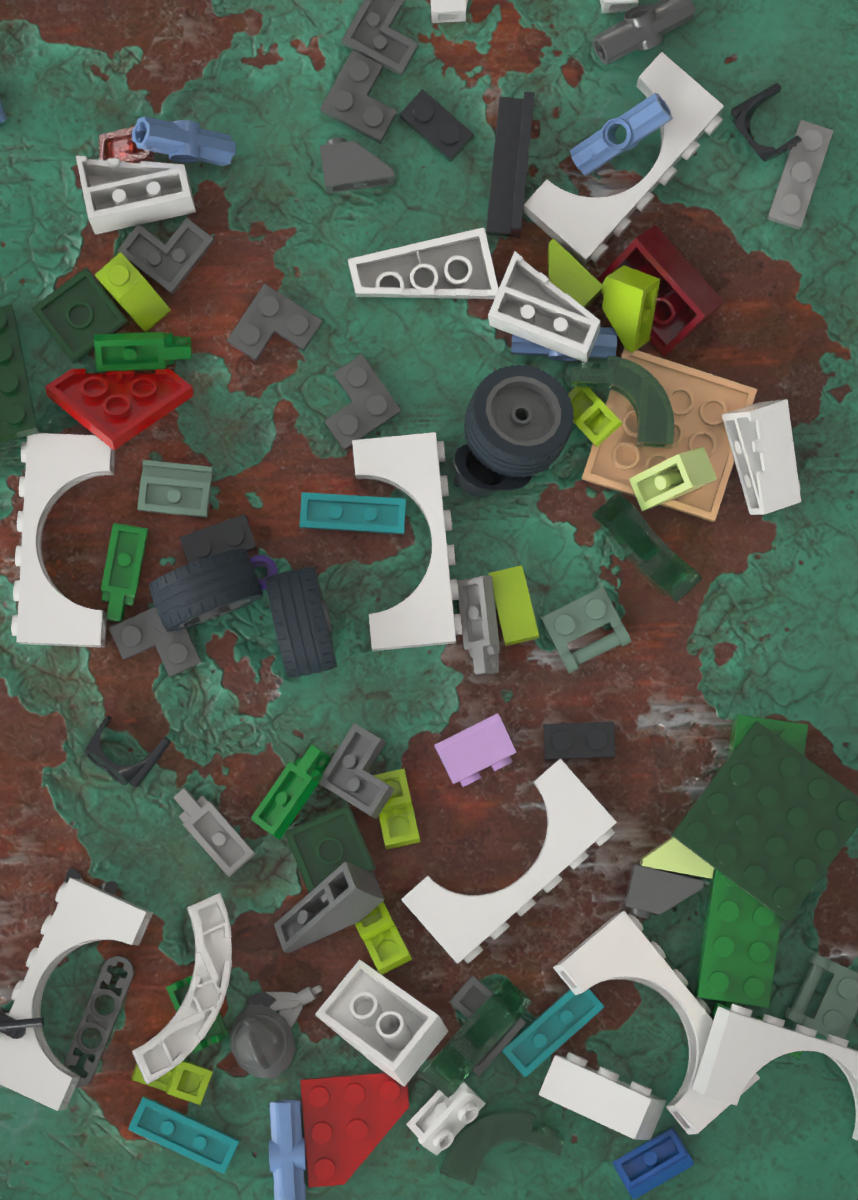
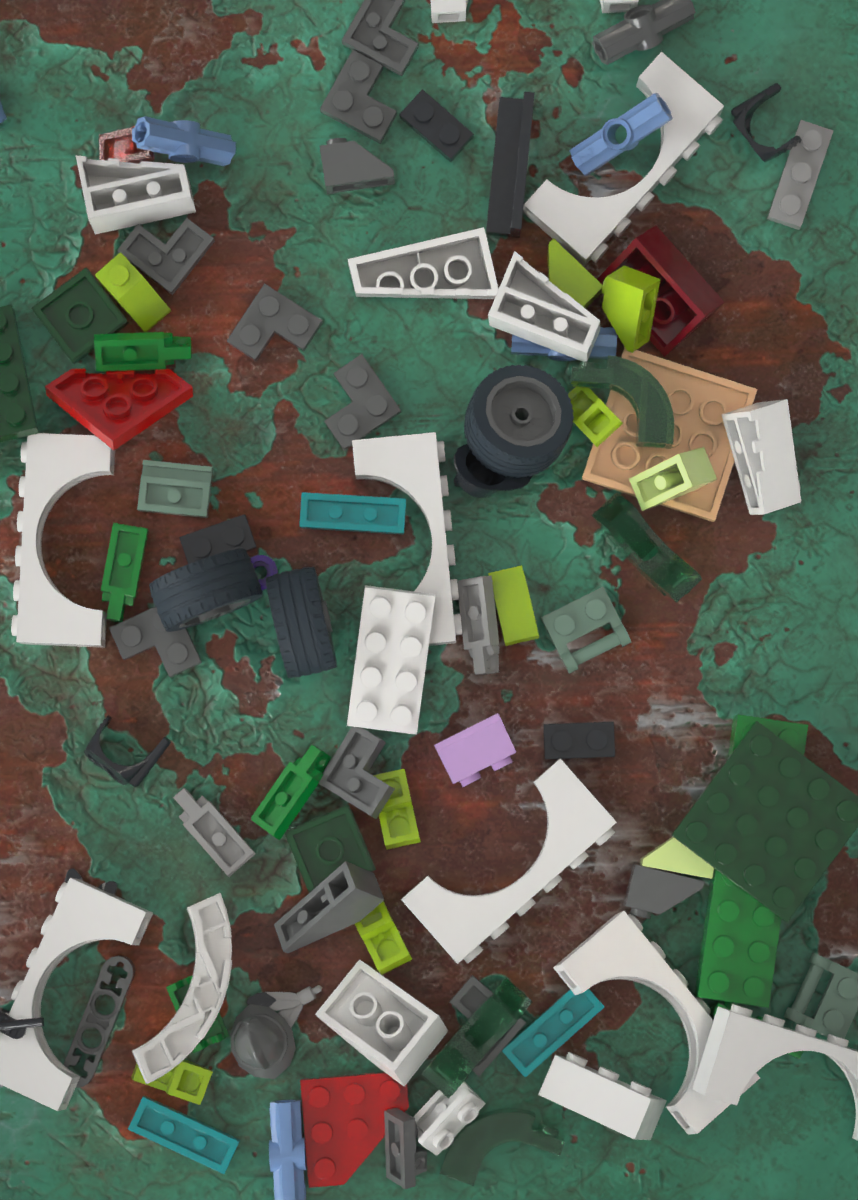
(390, 659): none -> white plate
(402, 1155): none -> dark grey hinge
(653, 1163): blue slope -> none

